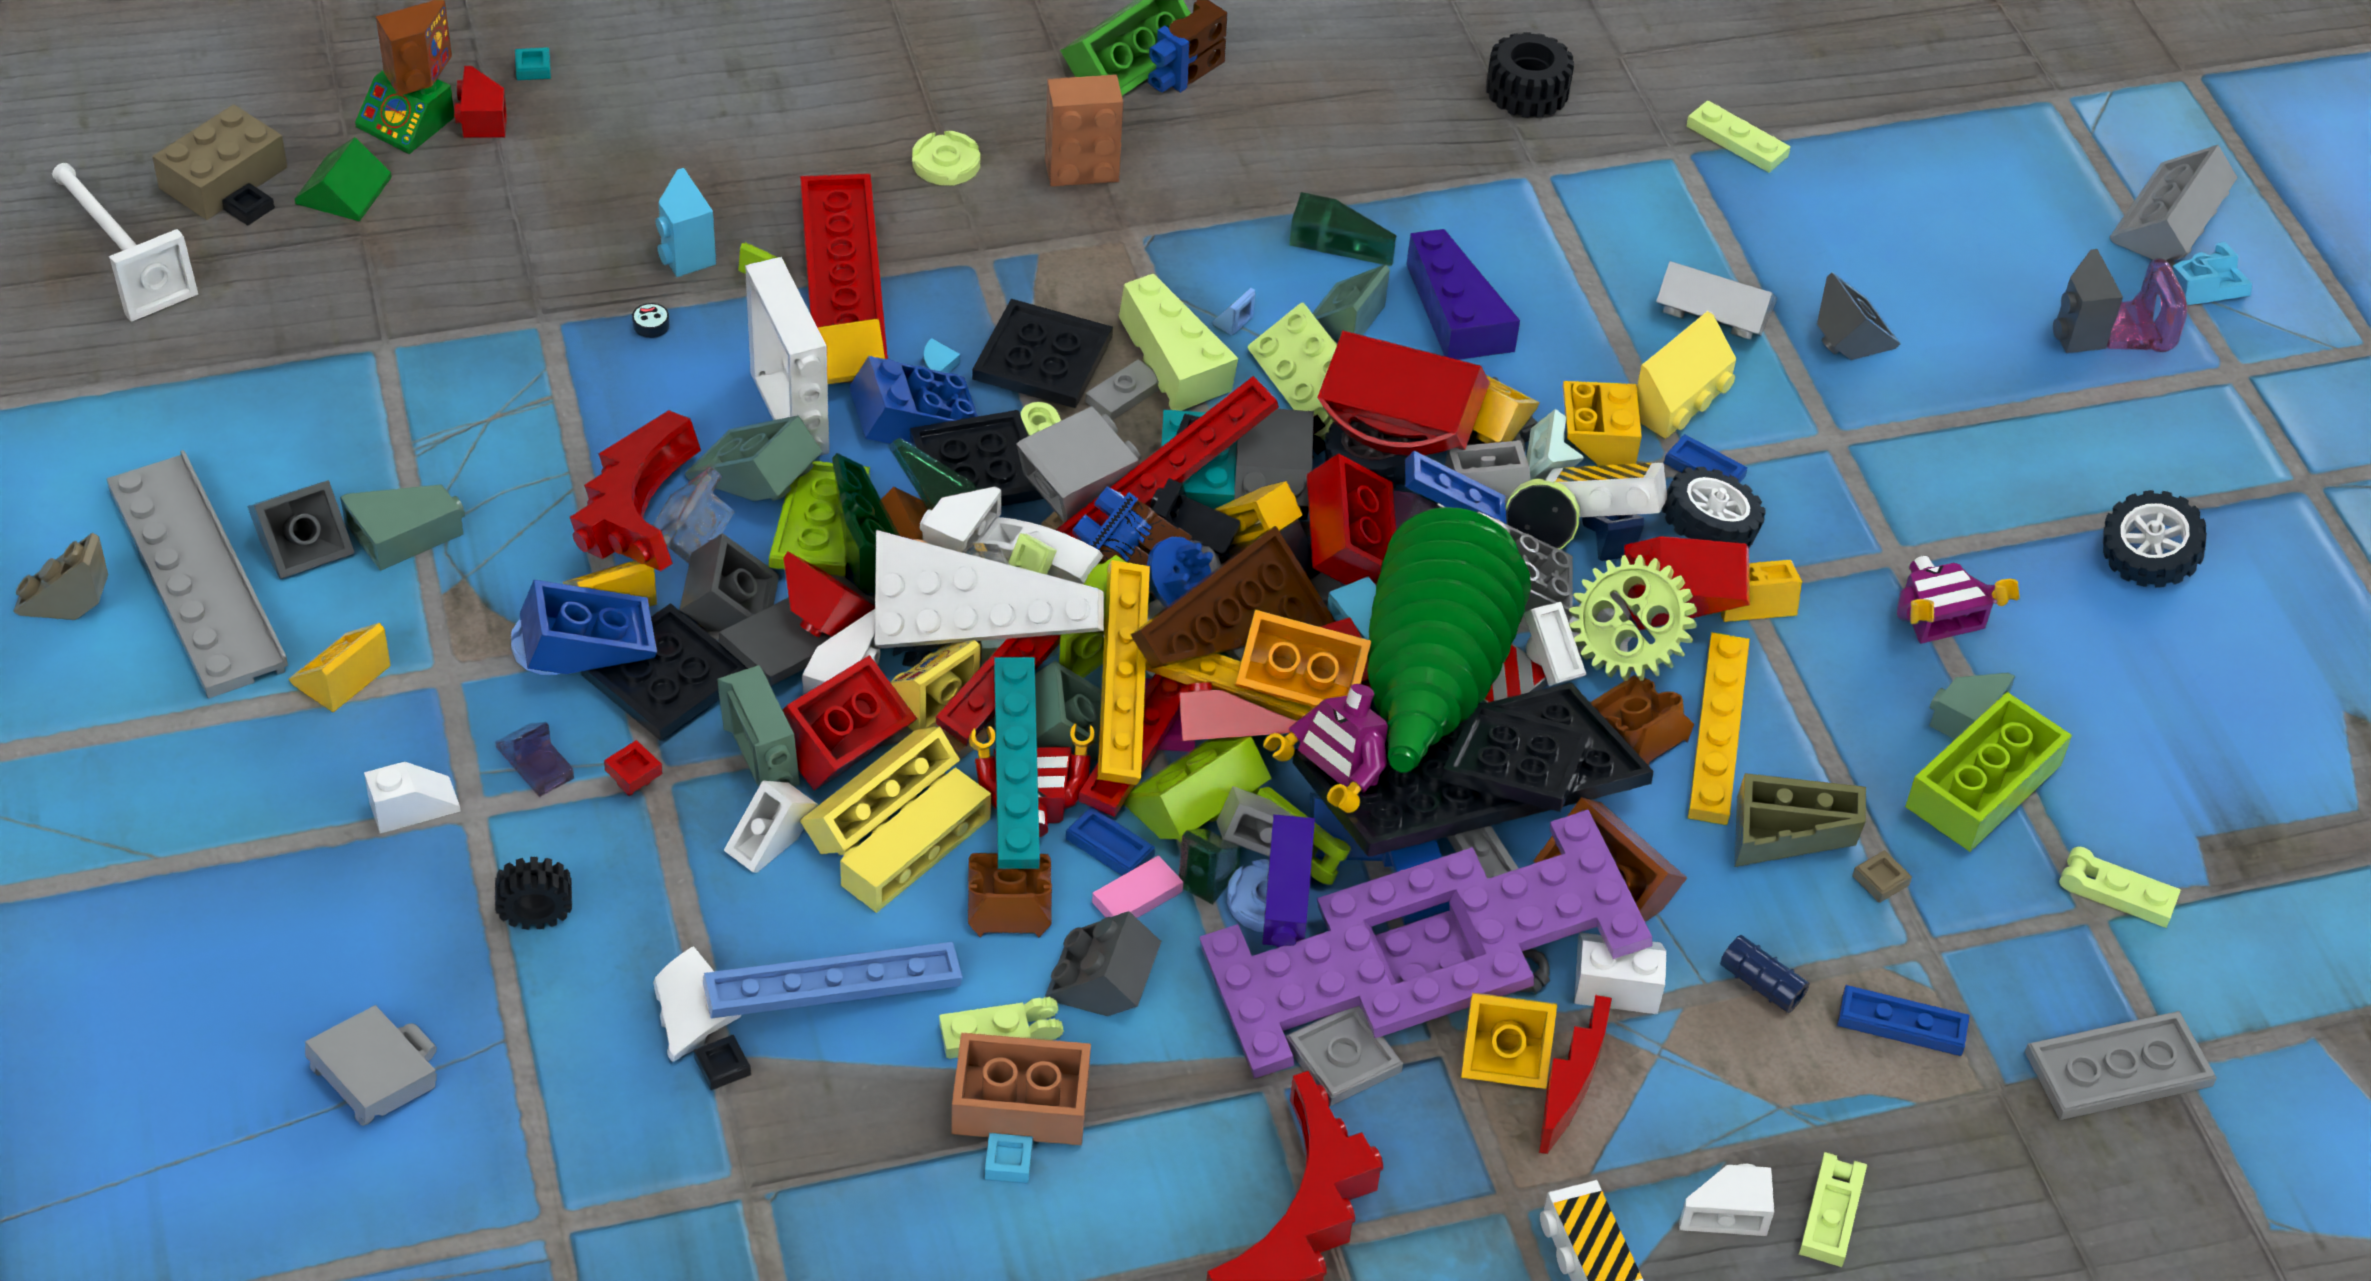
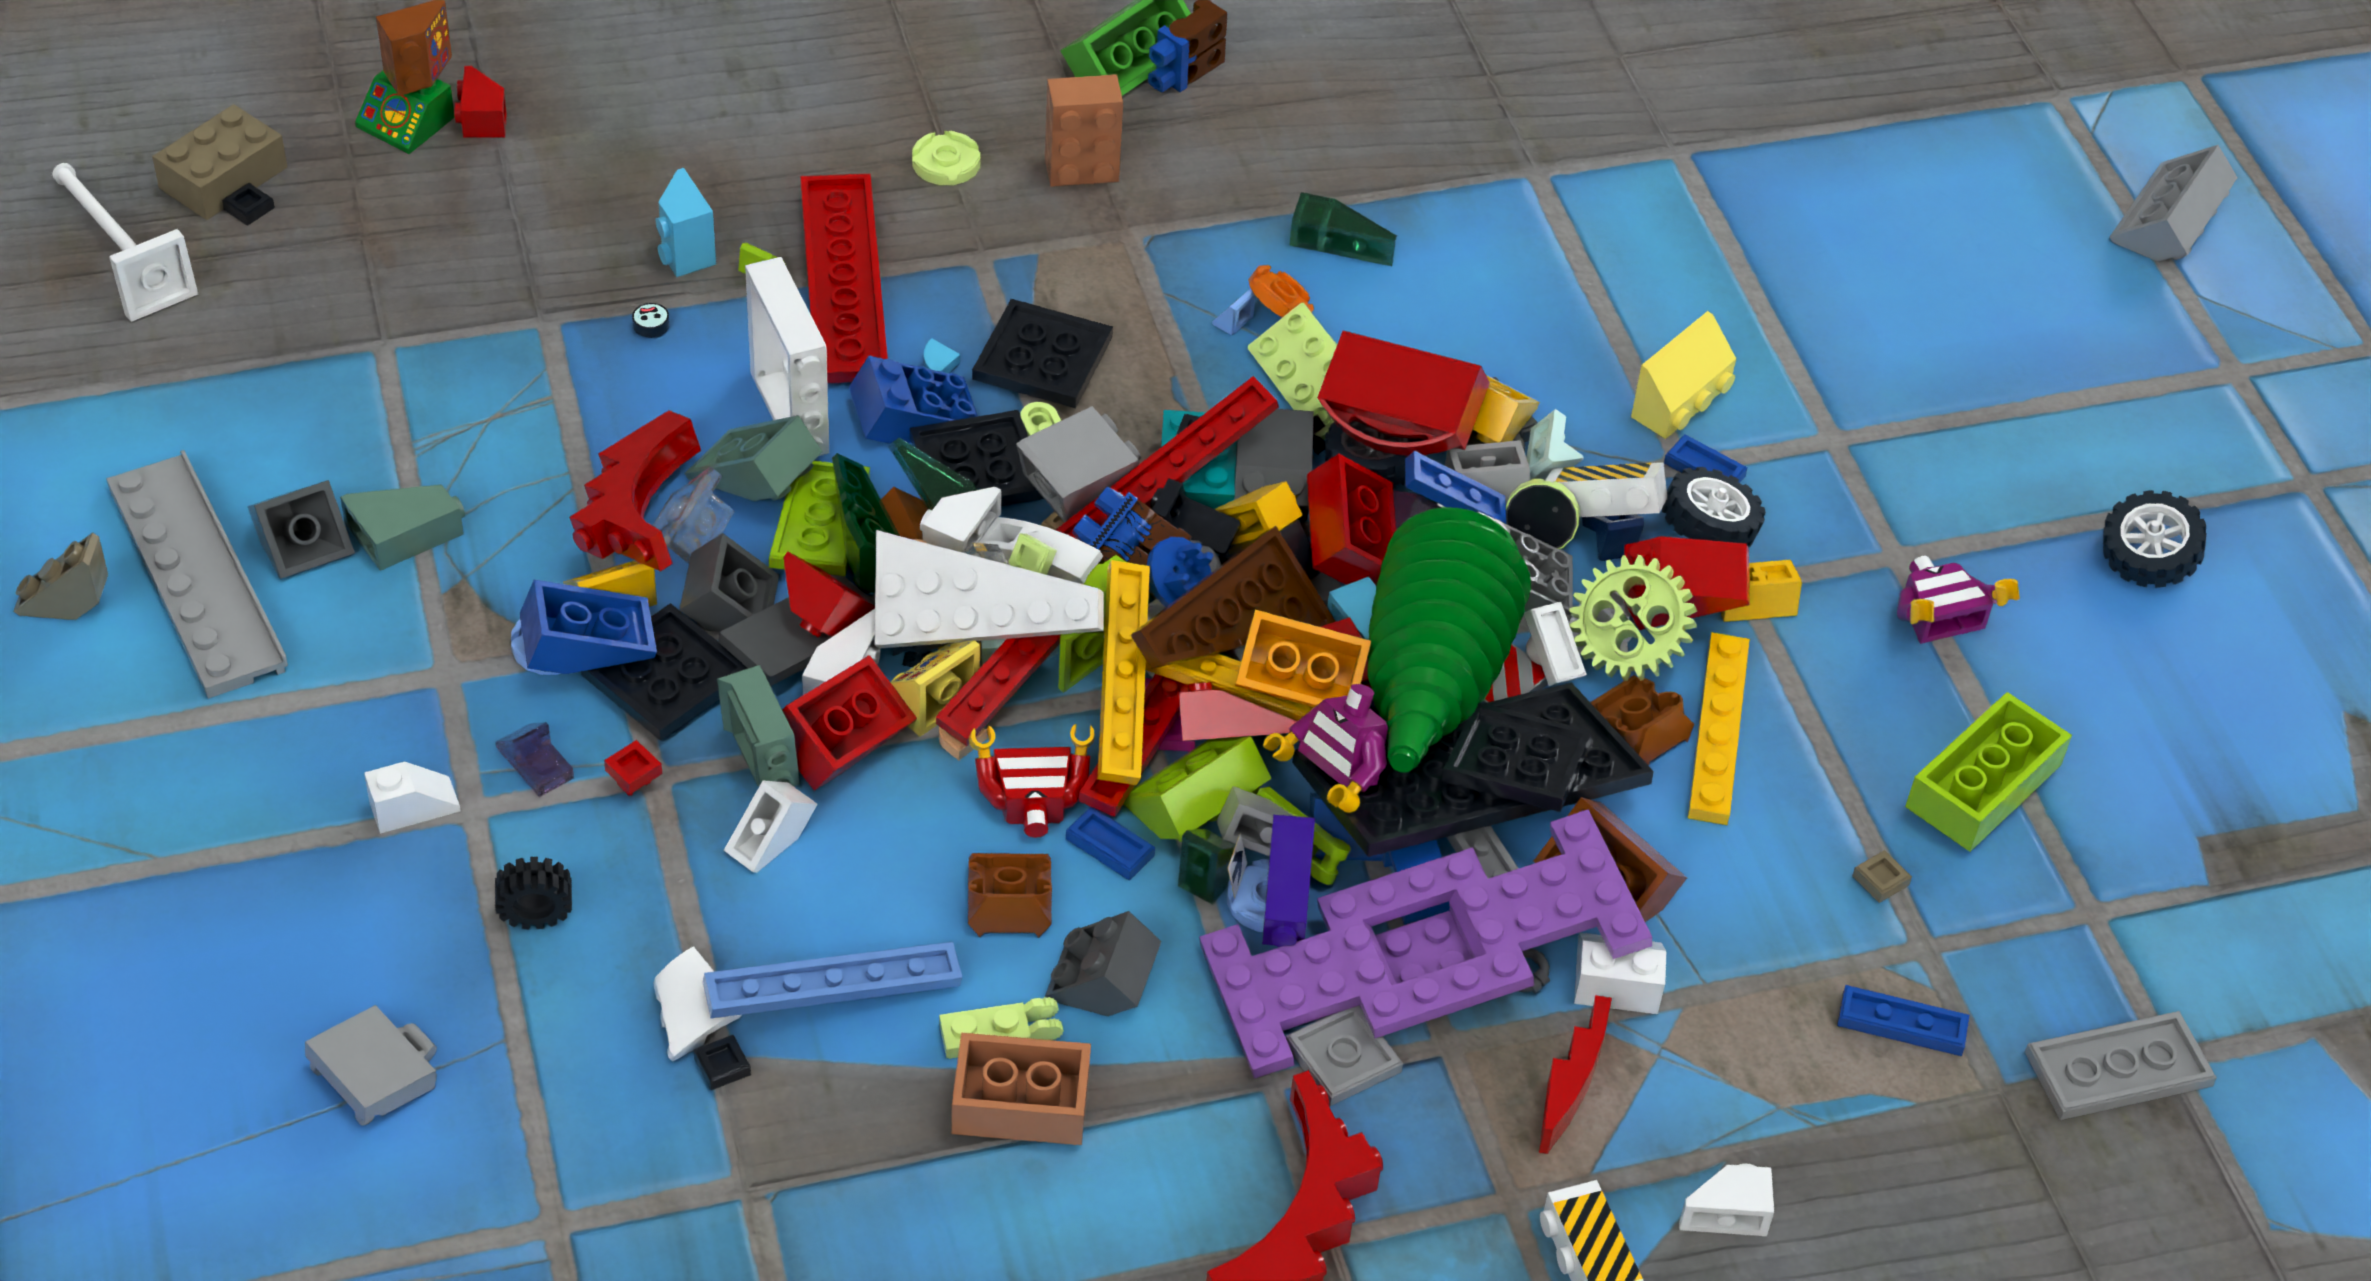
(344, 667): yellow slope -> none
(345, 182): green slope -> none
(532, 63): teal tile -> none
(849, 347): yellow slope -> none
(879, 791): light yellow brick -> none
(915, 839): light yellow brick -> none
(1008, 1158): medium azure tile -> none
(1016, 763): teal plate -> none
(1065, 701): sand green slope -> none
(1123, 390): light grey plate -> none
(1139, 890): bright pink tile -> none
(1176, 344): yellowish green wedge -> none
(1237, 865): none -> white sticker
(1278, 291): none -> orange tile
(1354, 303): sand green slope -> none
(1458, 299): dark purple wedge -> none
(1508, 1040): yellow slope -> none
(1529, 74): black tyre -> none
(1603, 420): yellow slope -> none
(1729, 301): slope -> none
(1738, 136): yellowish green plate -> none
(1764, 973): dark blue axle -> none
(1795, 817): olive wedge -> none
(1832, 1210): yellowish green plate -> none
(1852, 322): dark grey slope -> none
(1966, 701): sand green slope -> none
(2088, 307): dark grey slope -> none
(2119, 887): yellowish green plate -> none
(2134, 321): piece -> none
(2212, 276): medium azure slope -> none

